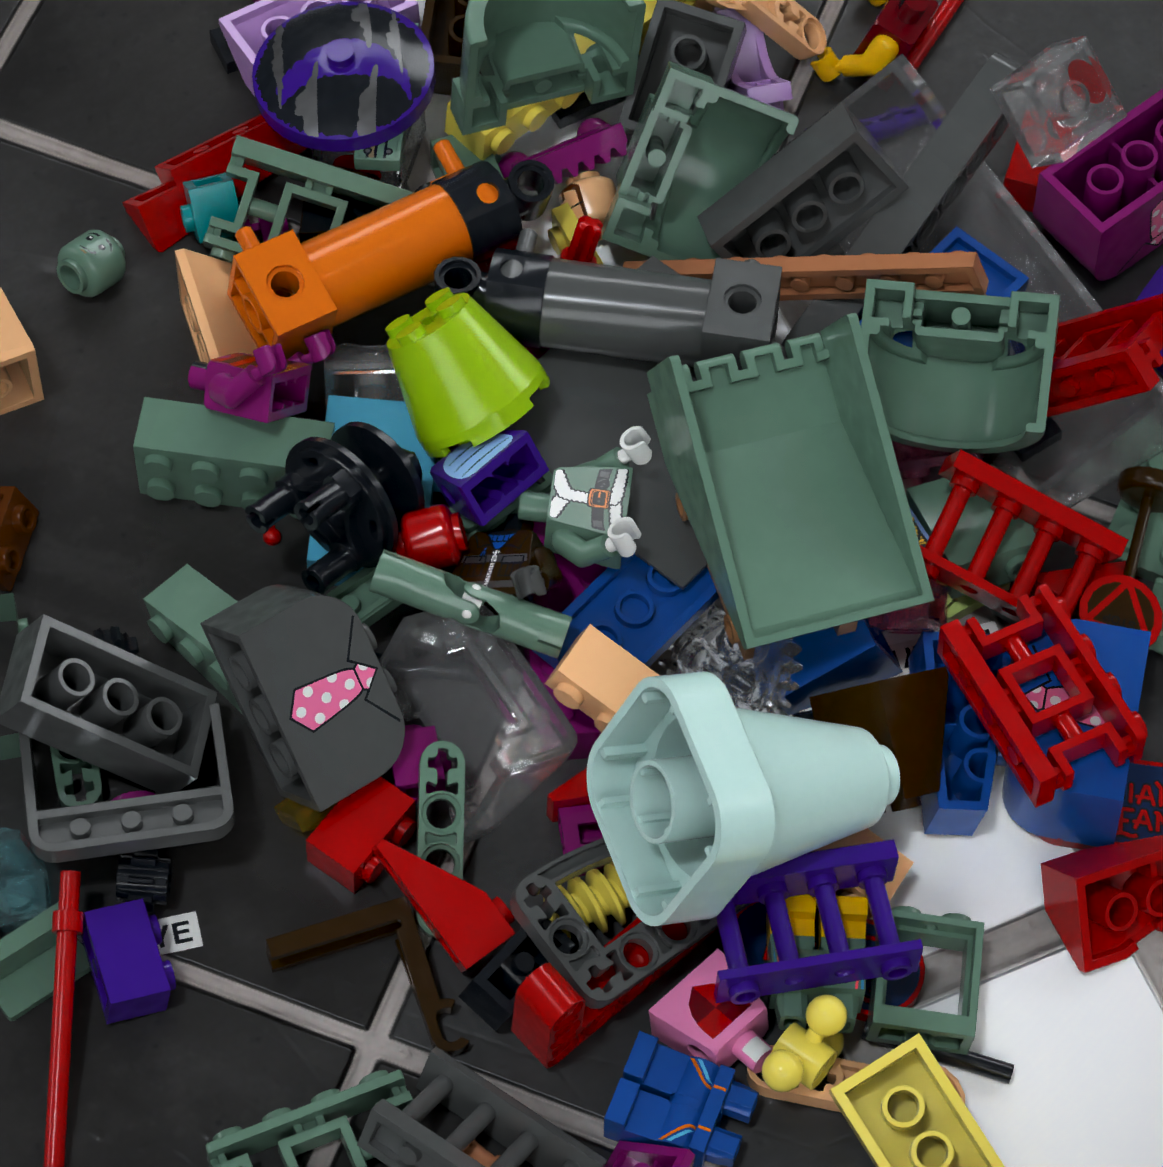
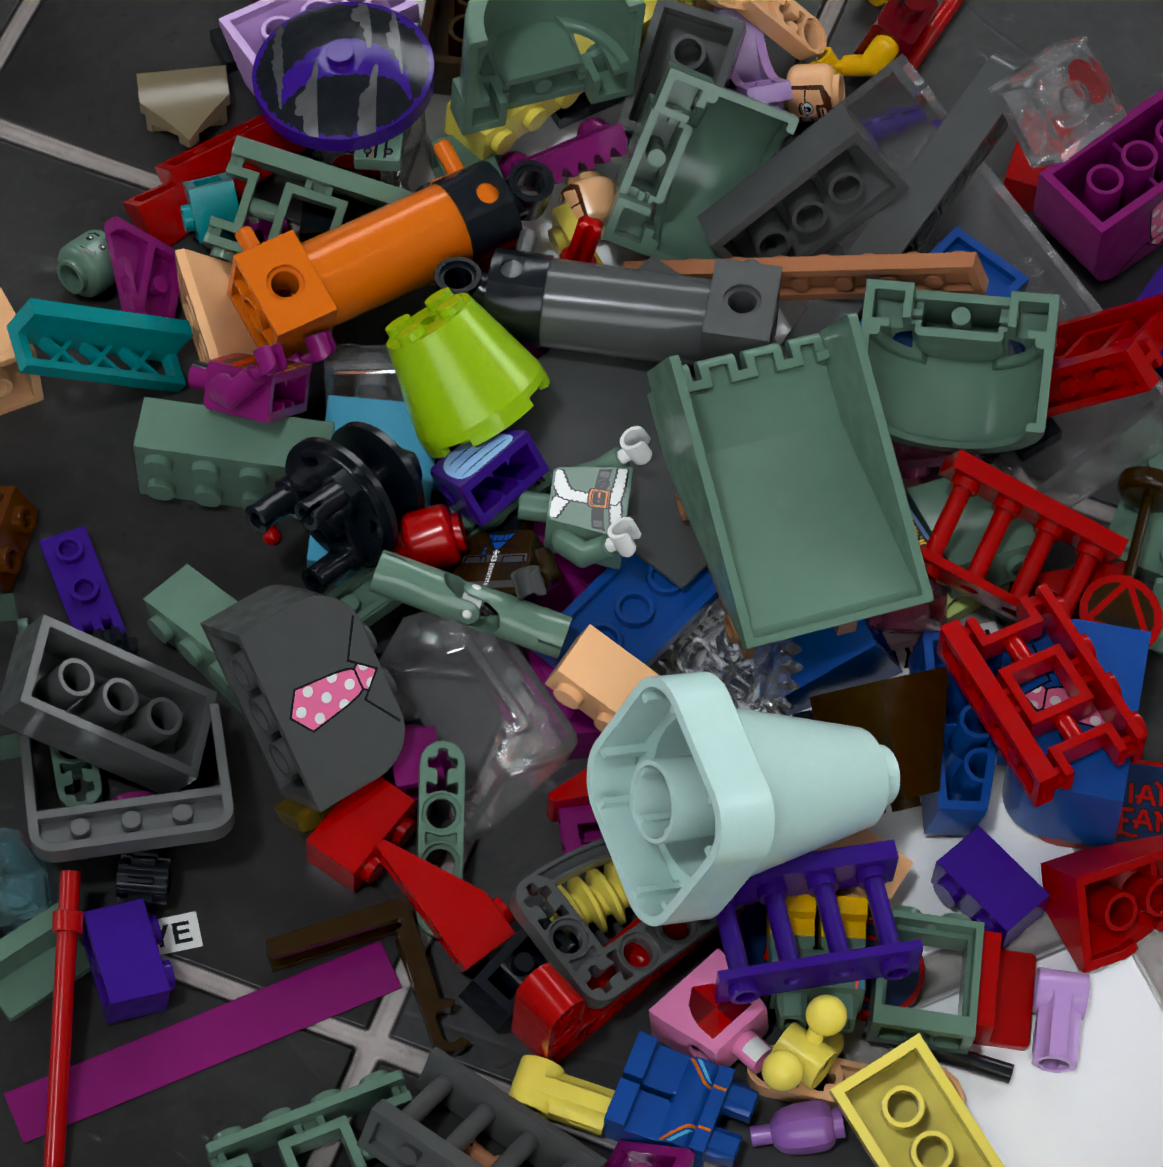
(80, 581): none -> dark purple hinge
(97, 333): none -> teal fence
(142, 270): none -> magenta wing
(184, 101): none -> dark tan slope
(210, 1038): none -> magenta sticker
(560, 1097): none -> light yellow piece
(801, 1128): none -> medium lavender plant
(814, 90): none -> light nougat head
(989, 886): none -> dark purple brick
(1004, 996): none -> red panel
(1059, 1006): none -> lavender piece

